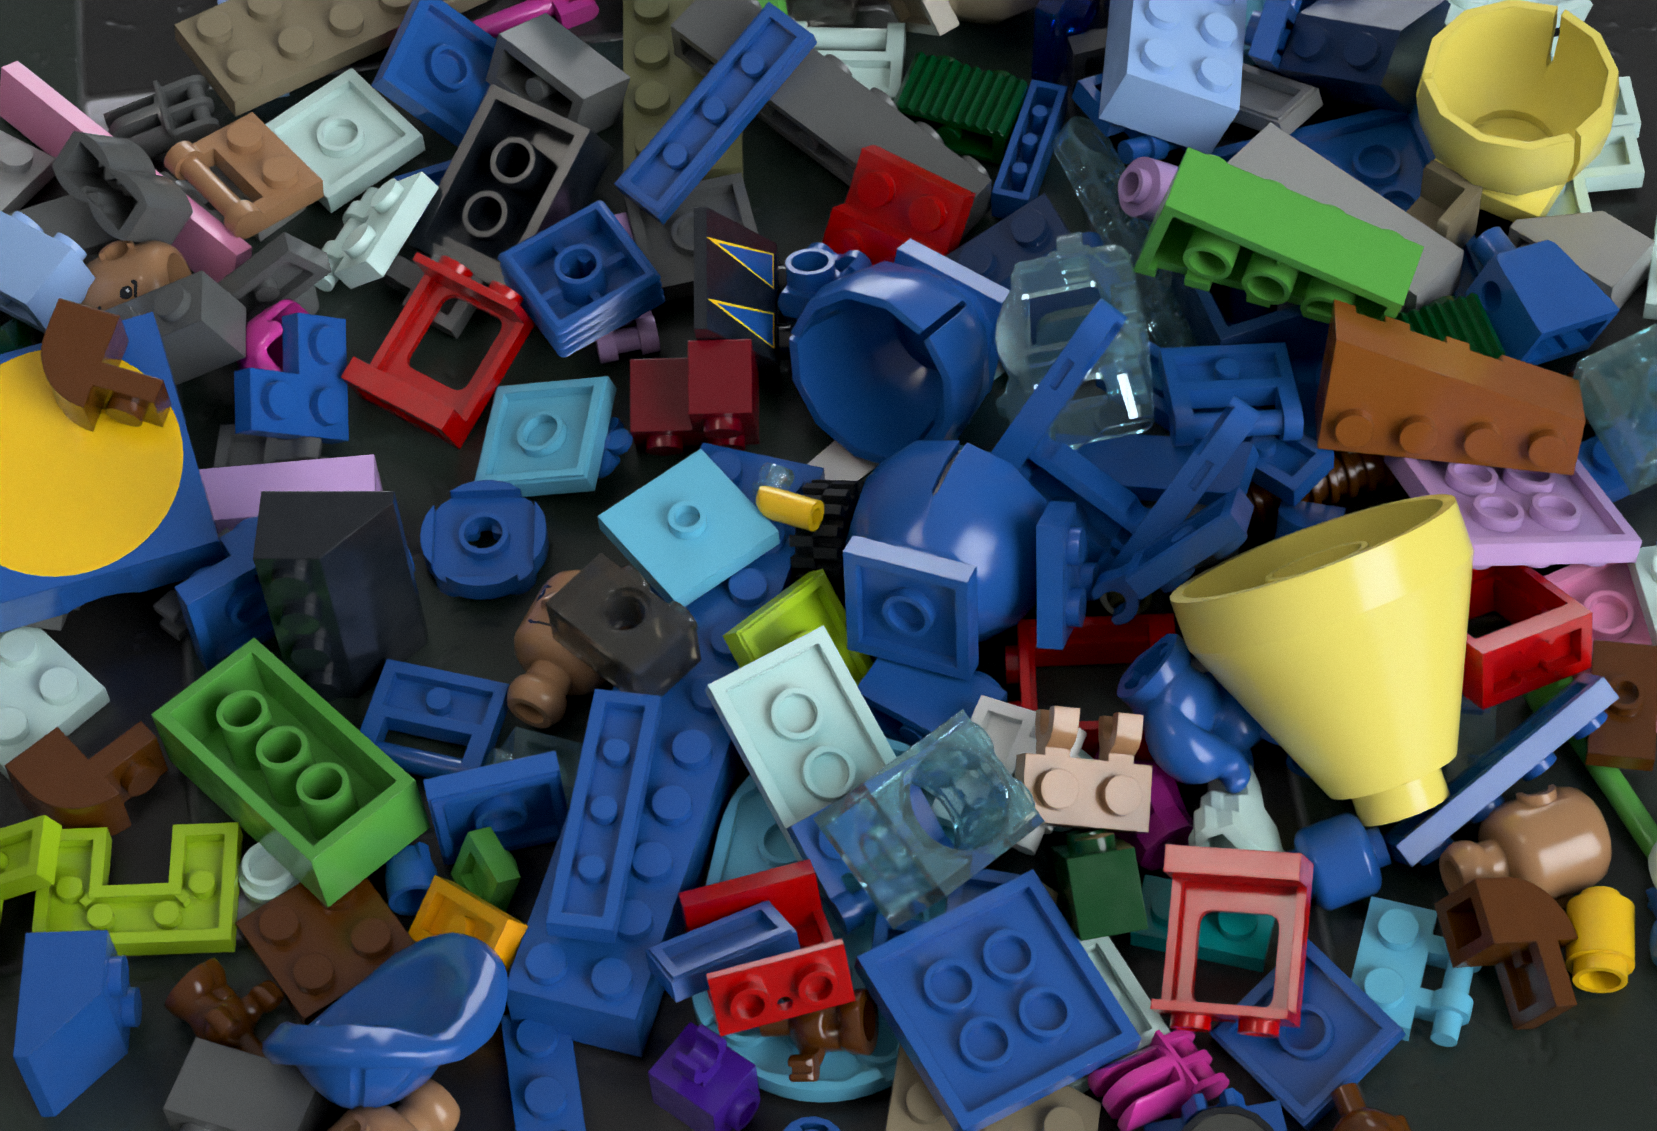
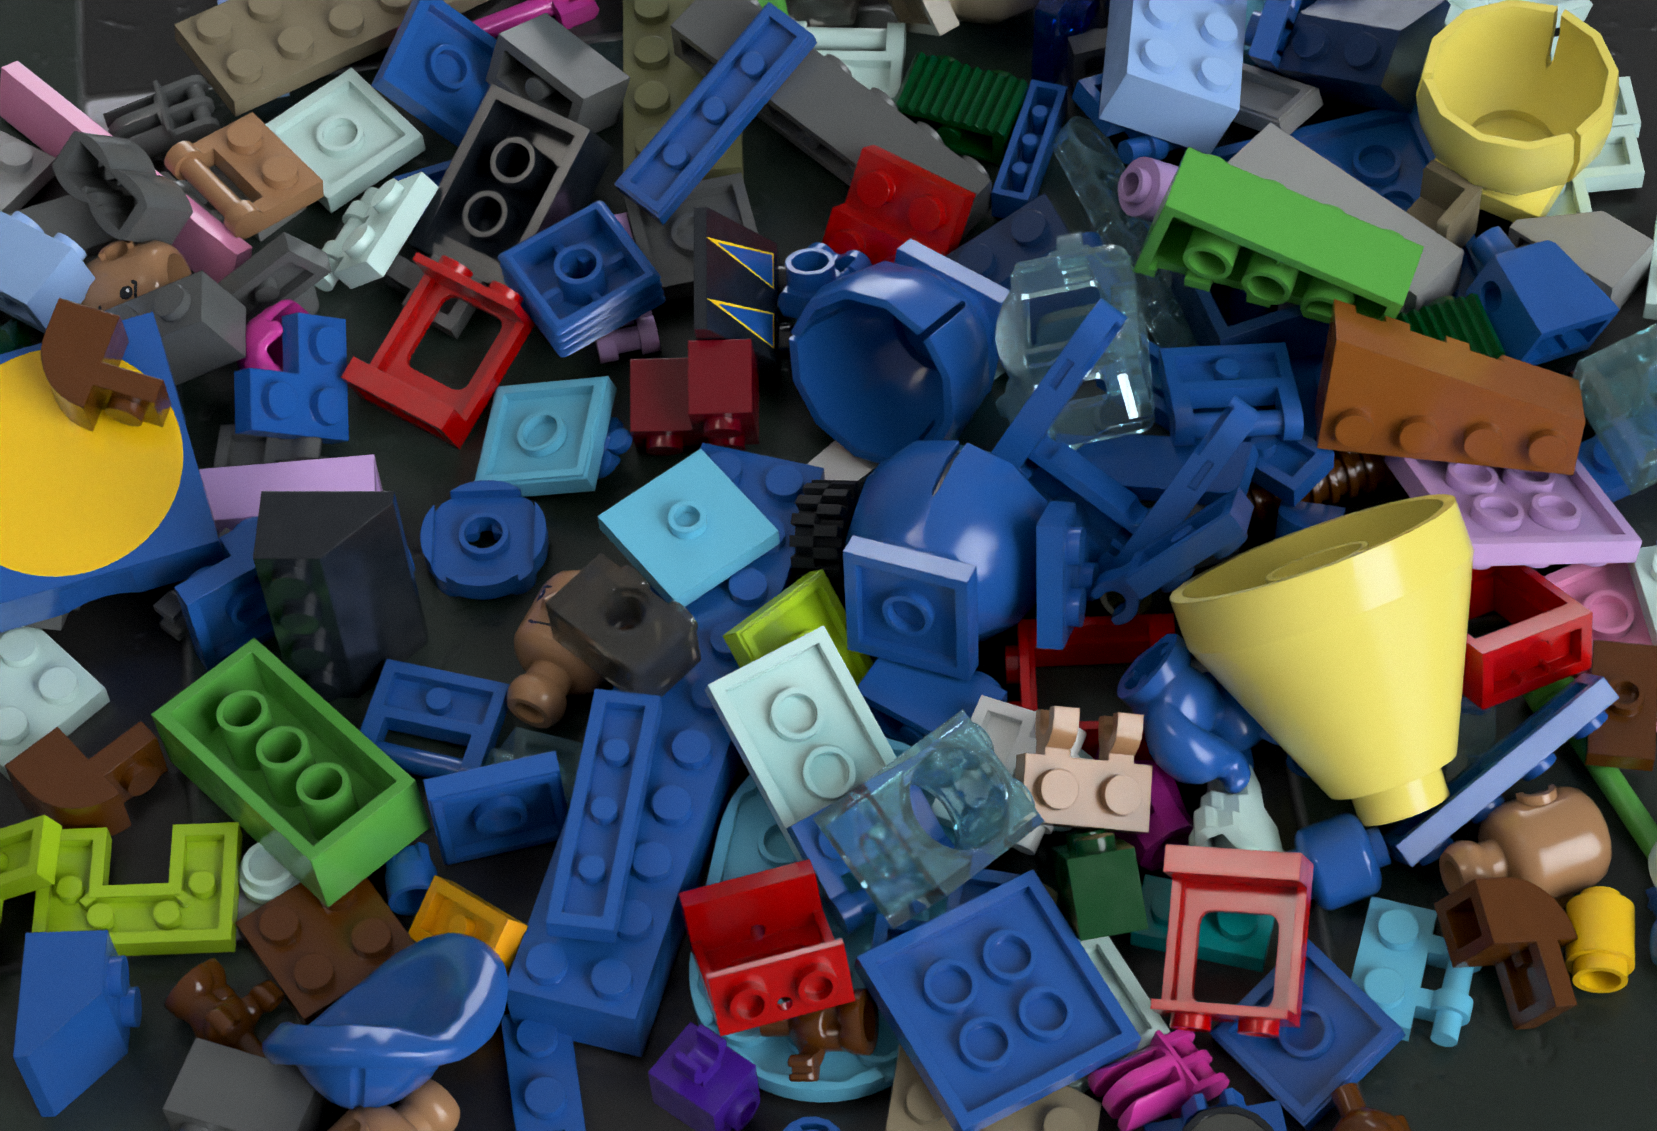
(486, 868): bright green plate -> none
(725, 943): blue tile -> none
(780, 504): yellow arm -> none

